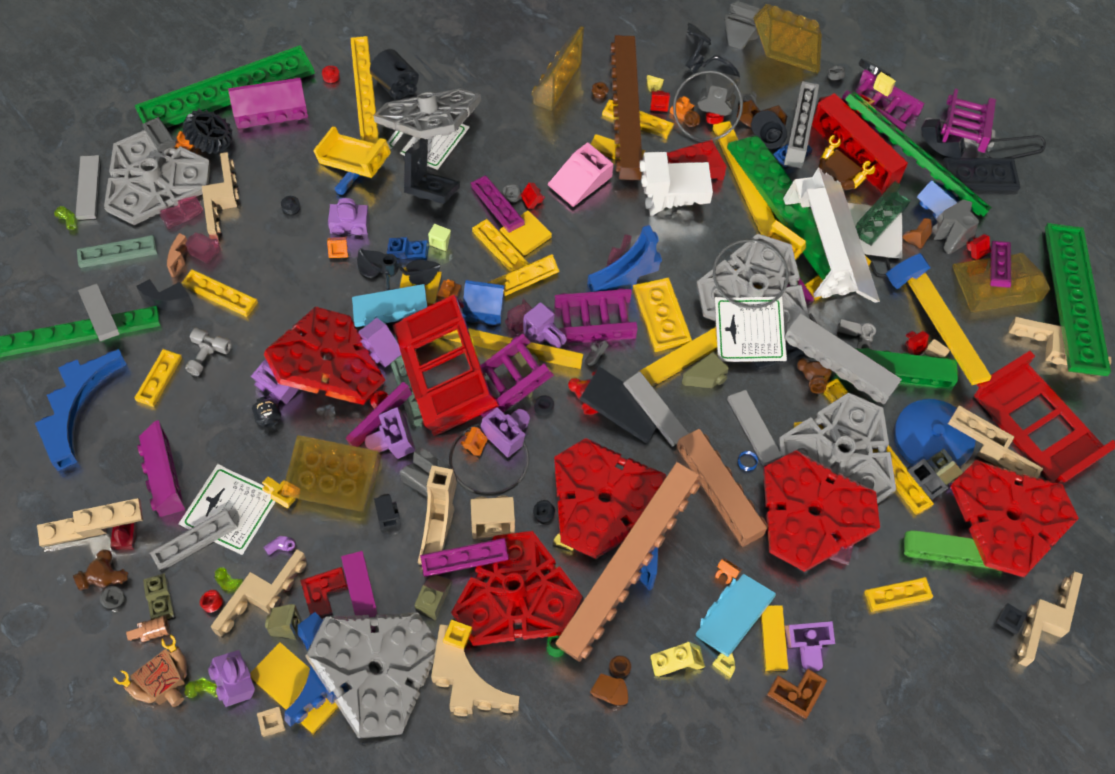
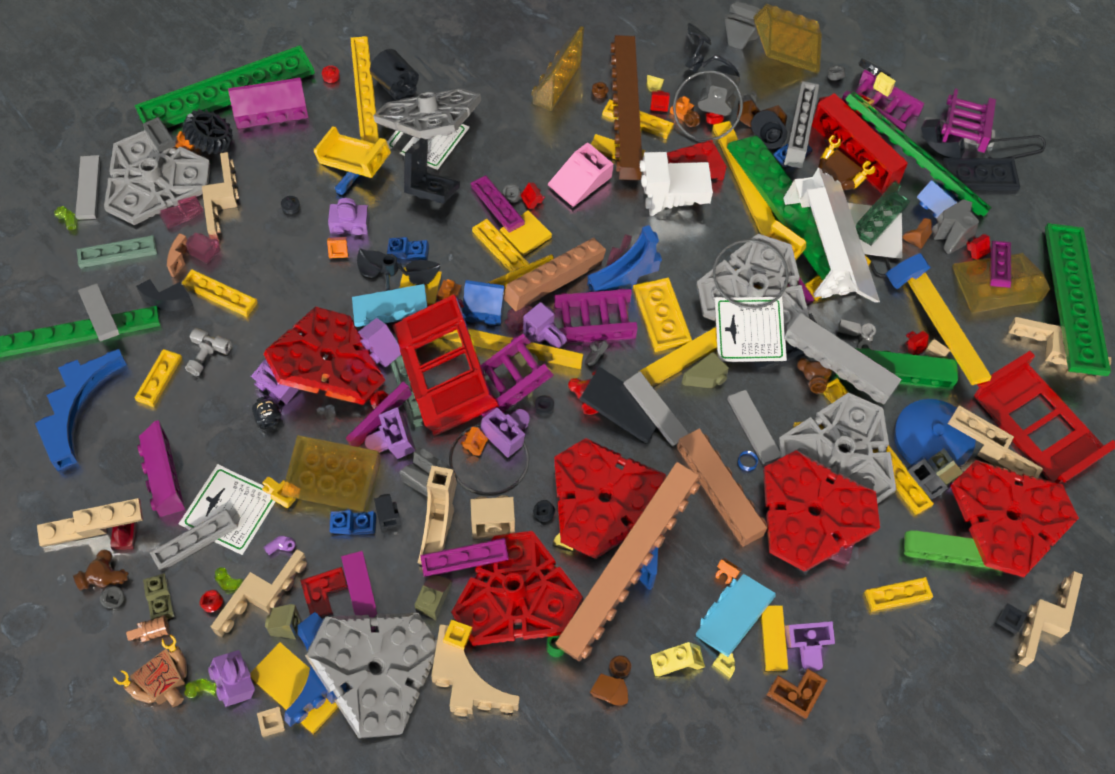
(352, 523): none -> blue slope
(439, 237): yellowish green slope -> none
(554, 274): none -> nougat brick

